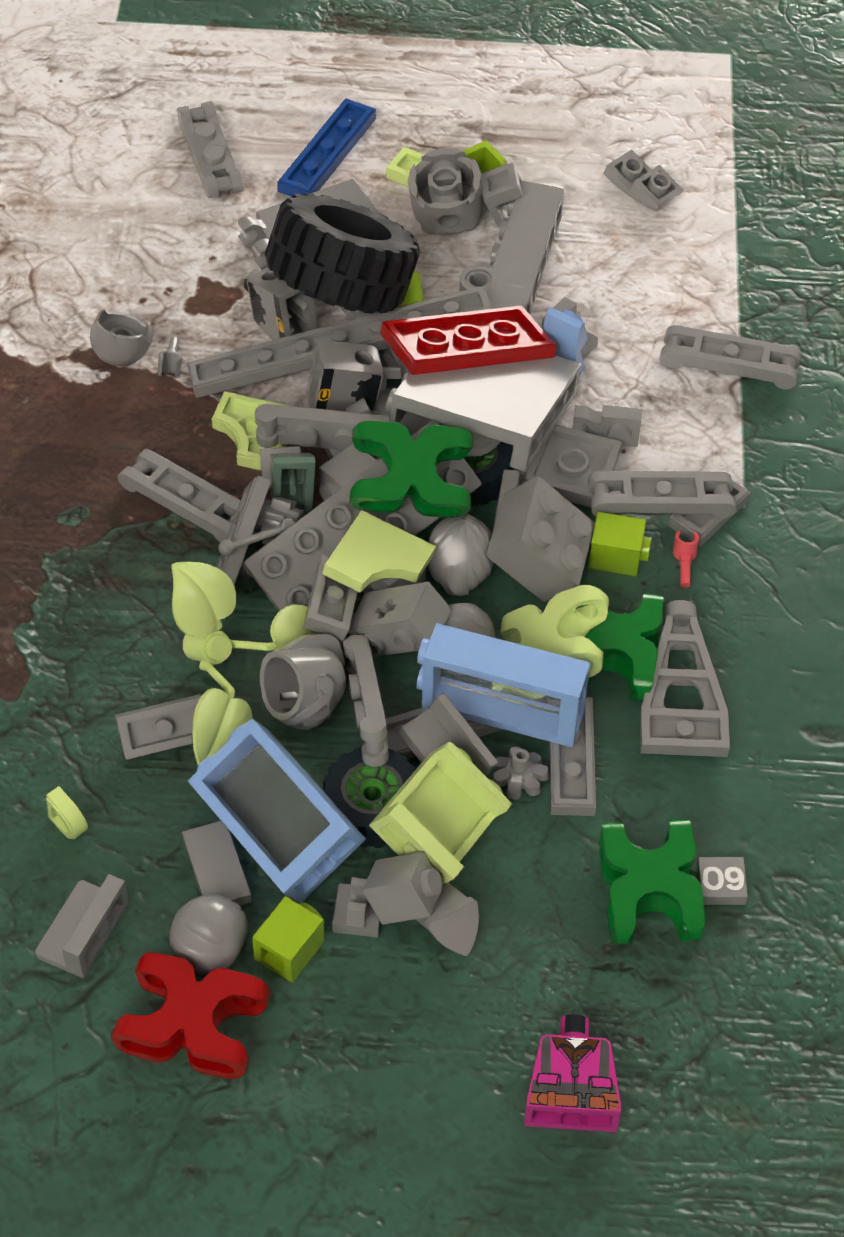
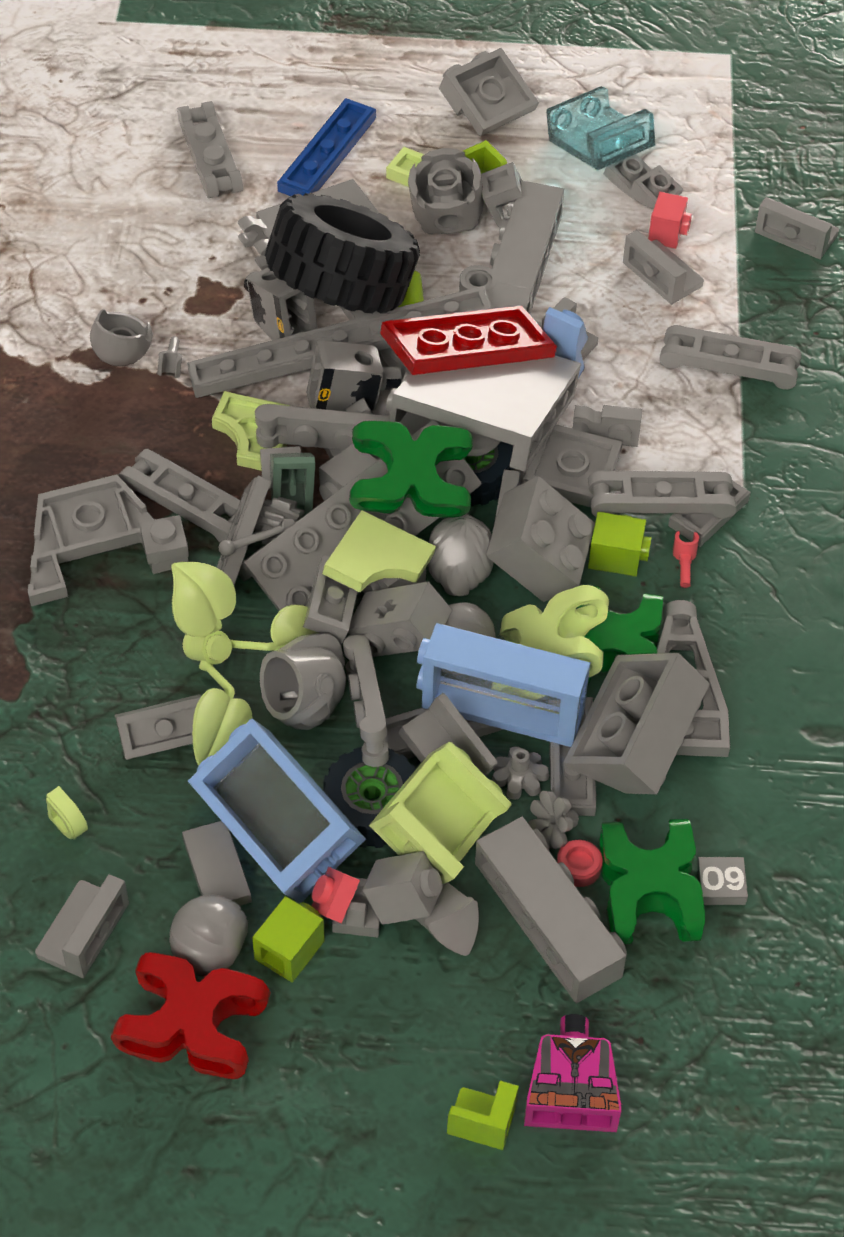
(83, 523): none -> light grey wing
(164, 539): none -> light grey plate
(334, 894): none -> coral plate
(484, 1116): none -> lime panel
(488, 91): none -> light grey plate
(551, 909): none -> light grey brick
(553, 818): none -> light grey plant
(582, 860): none -> coral tile
(596, 131): none -> clear light blue panel
(638, 722): none -> light grey slope
(660, 267): none -> light grey panel
(669, 219): none -> coral plate
(795, 228): none -> light grey panel

